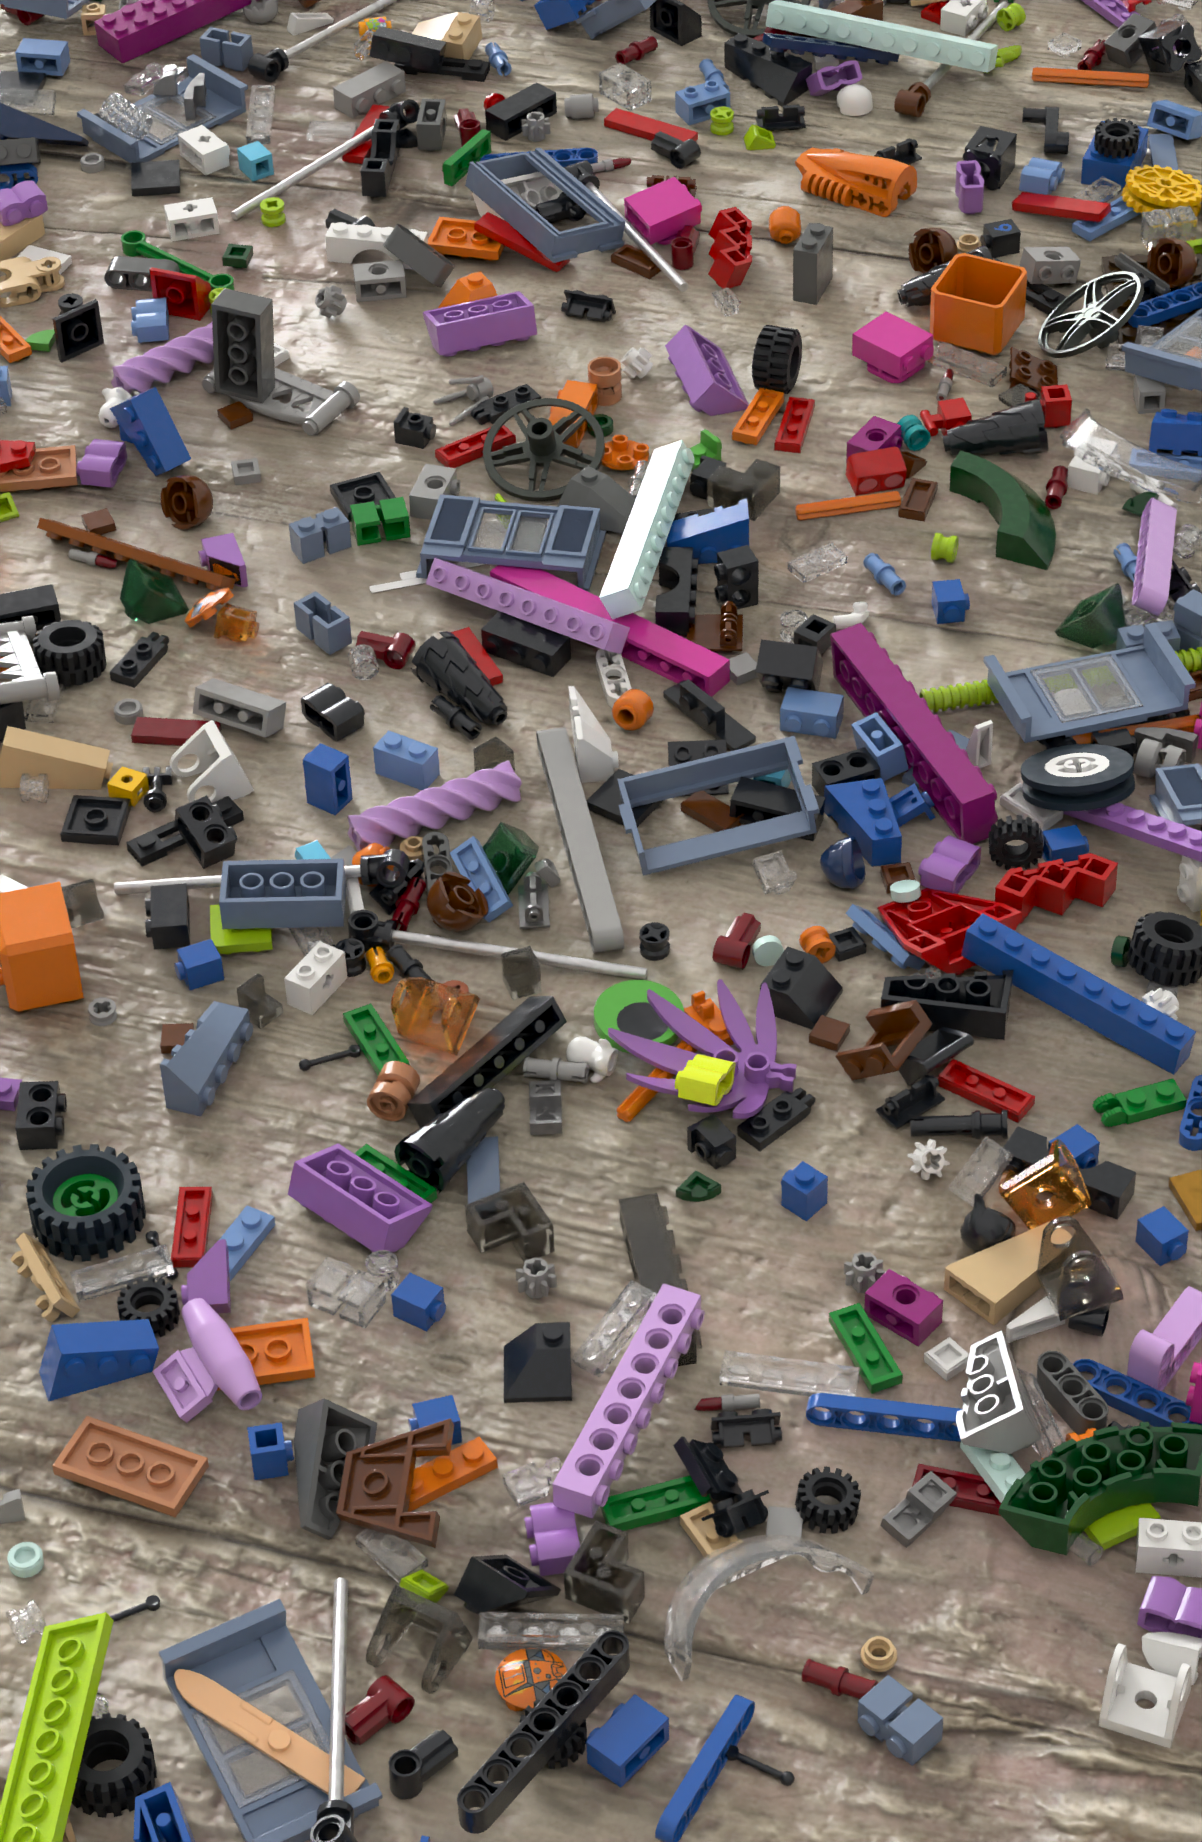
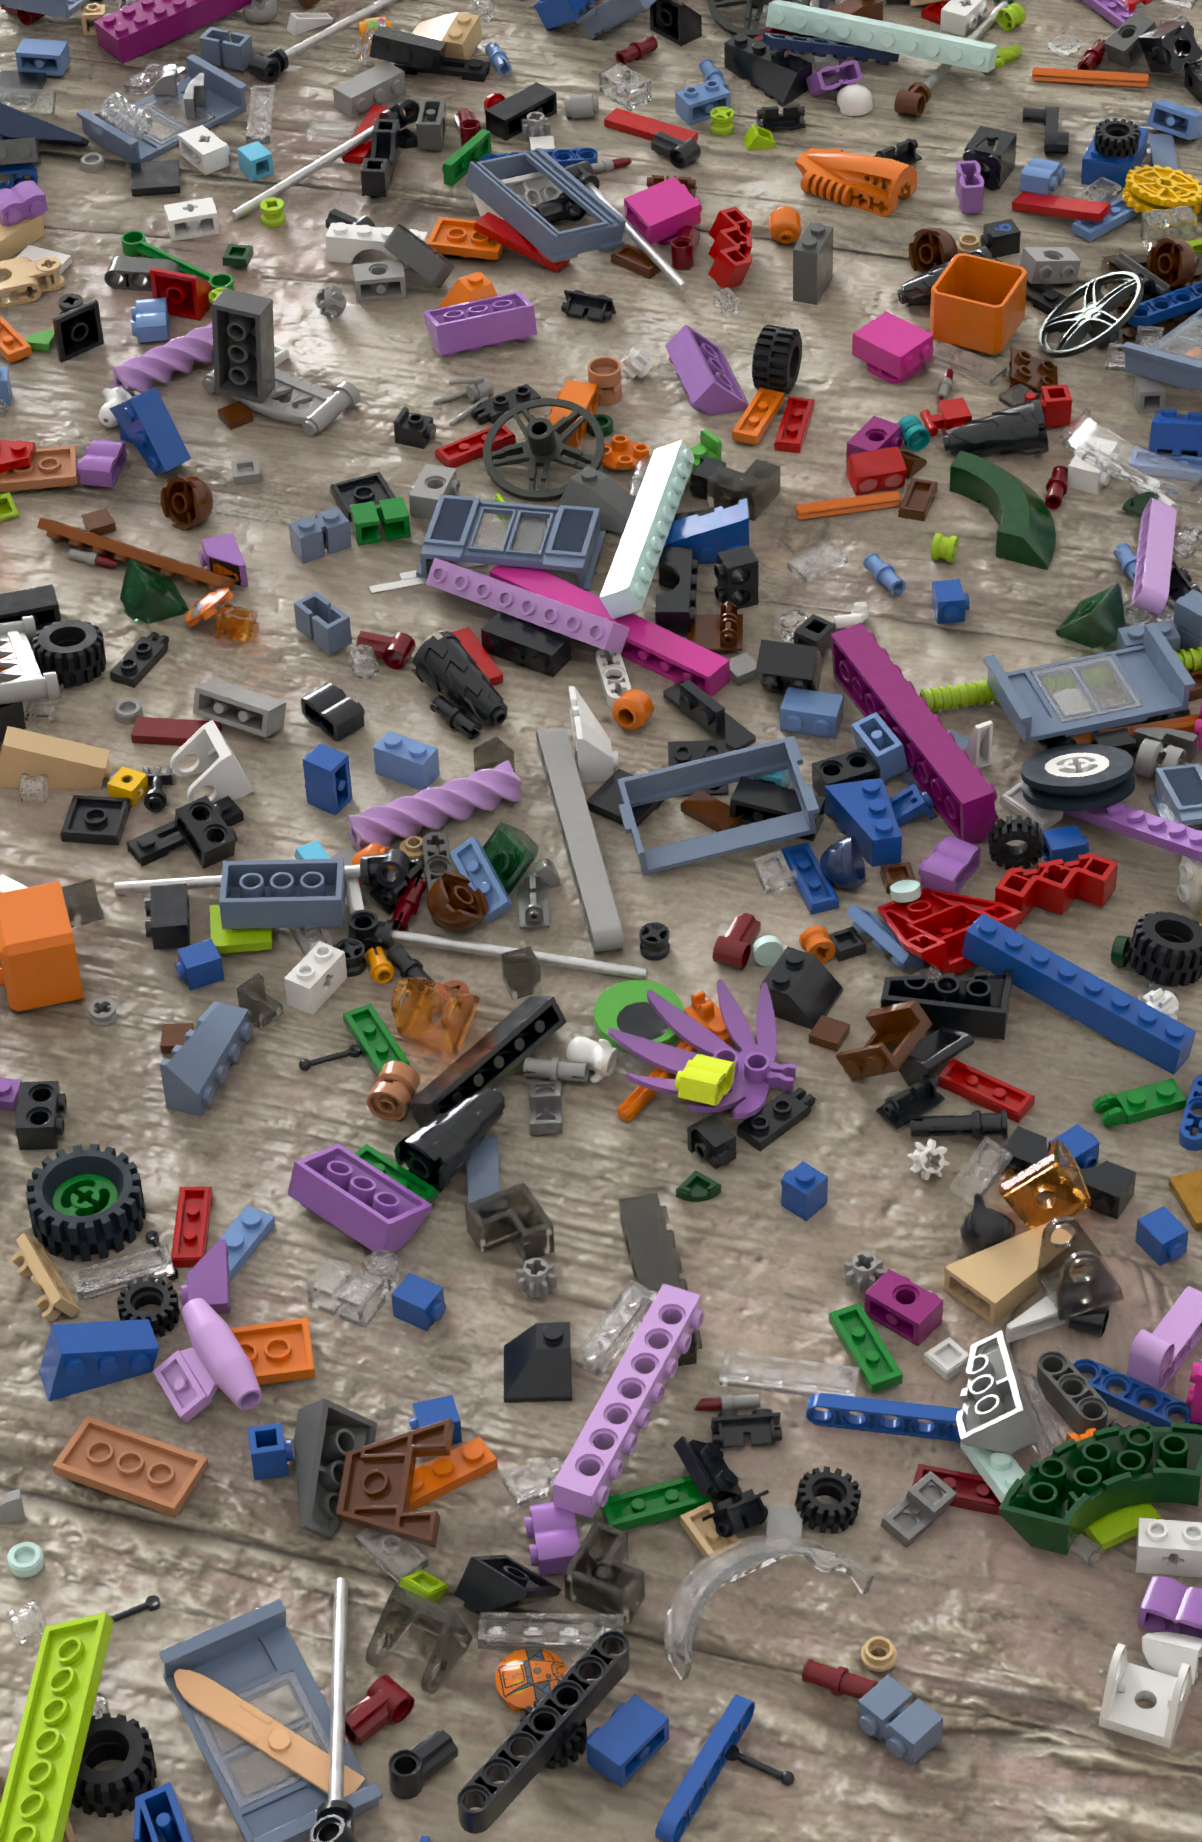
(542, 142): none -> white tile
(810, 879): none -> blue tile

